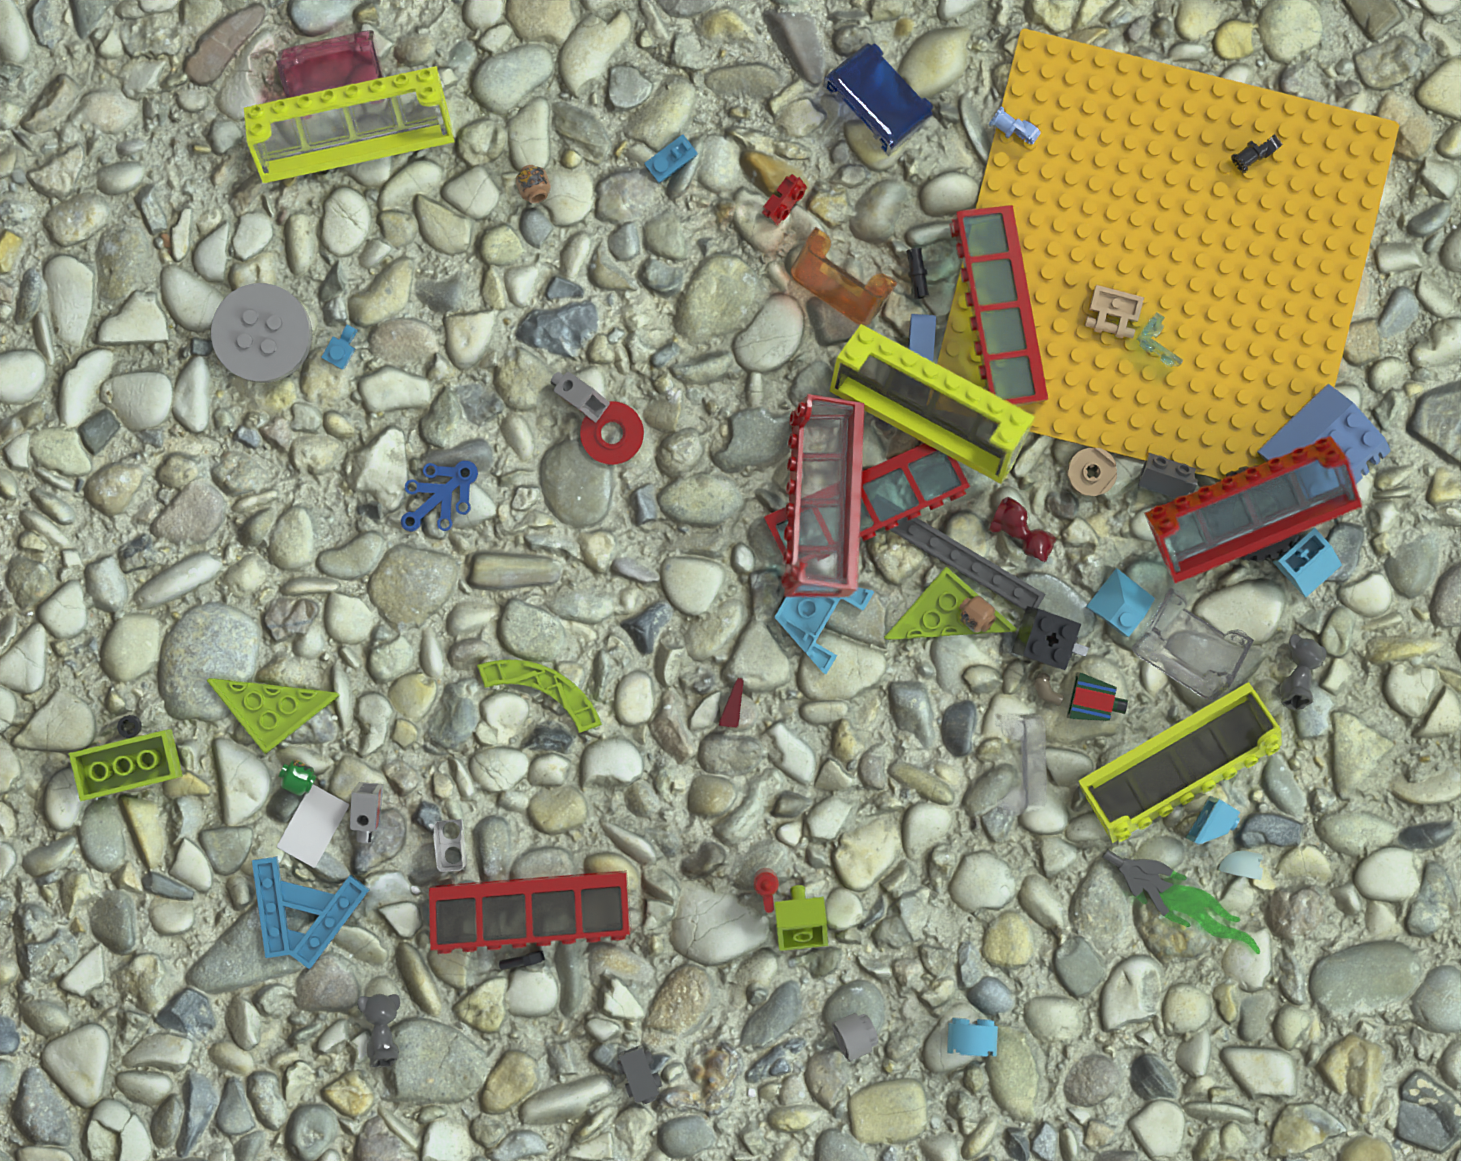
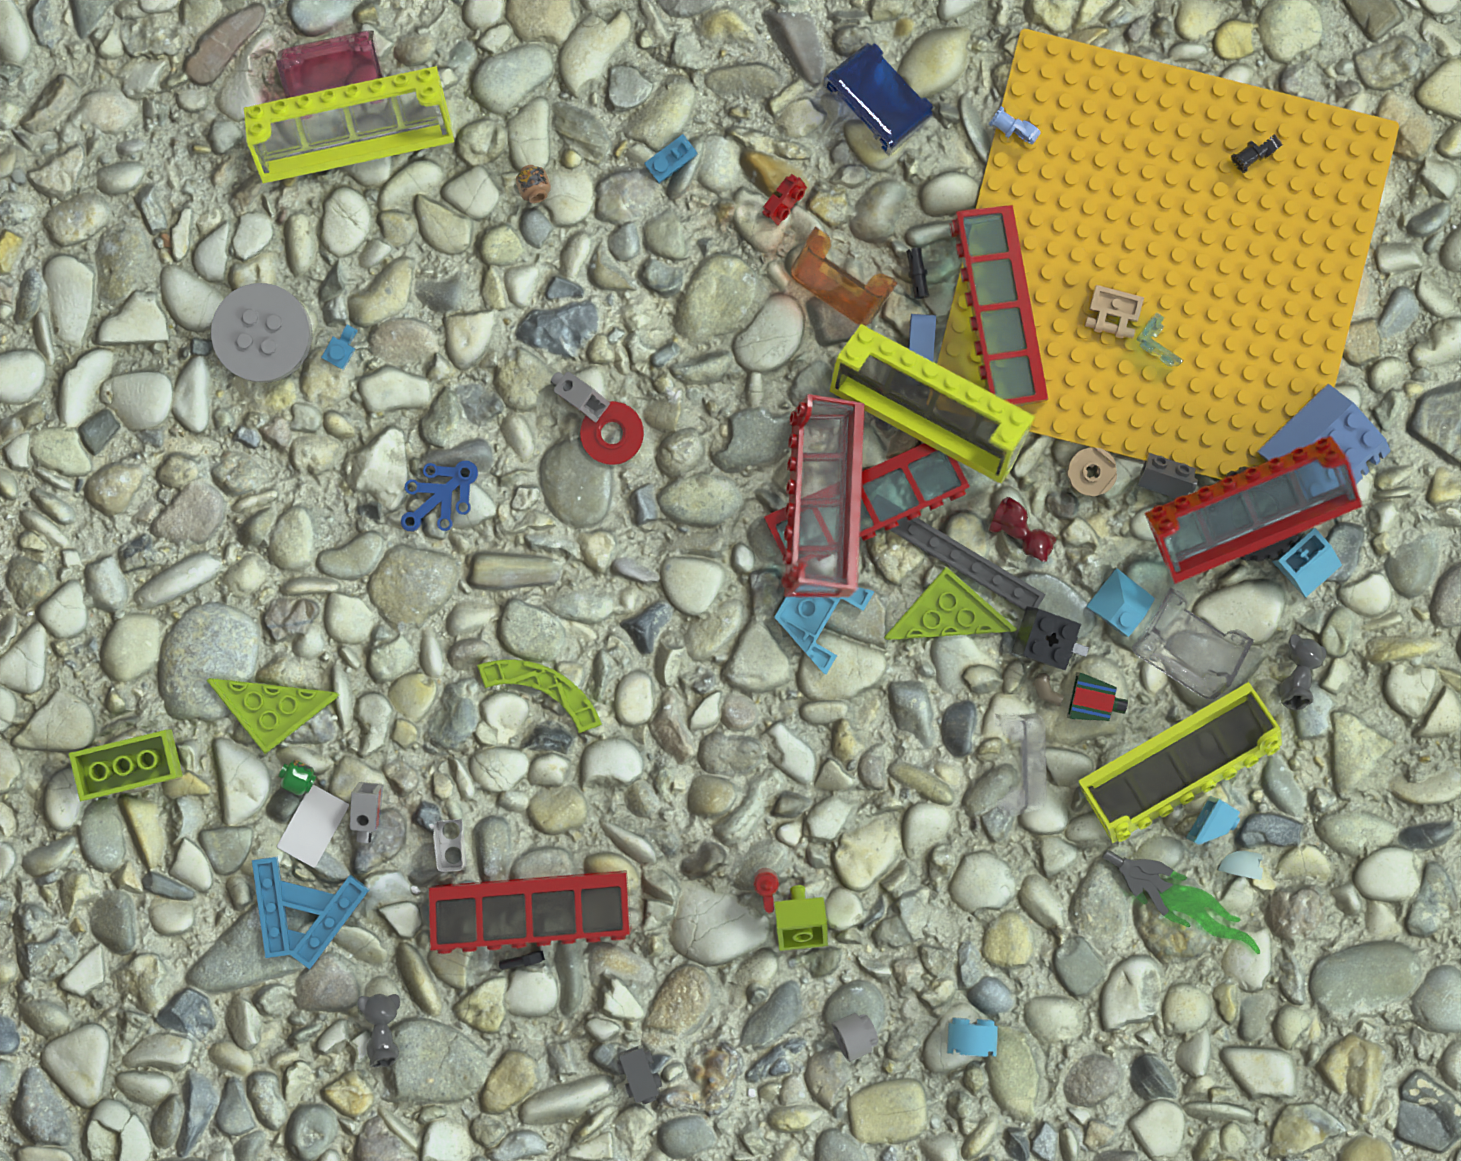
(132, 719): black bush -> none
(731, 713): dark red slope -> none
(977, 614): medium nougat head -> none

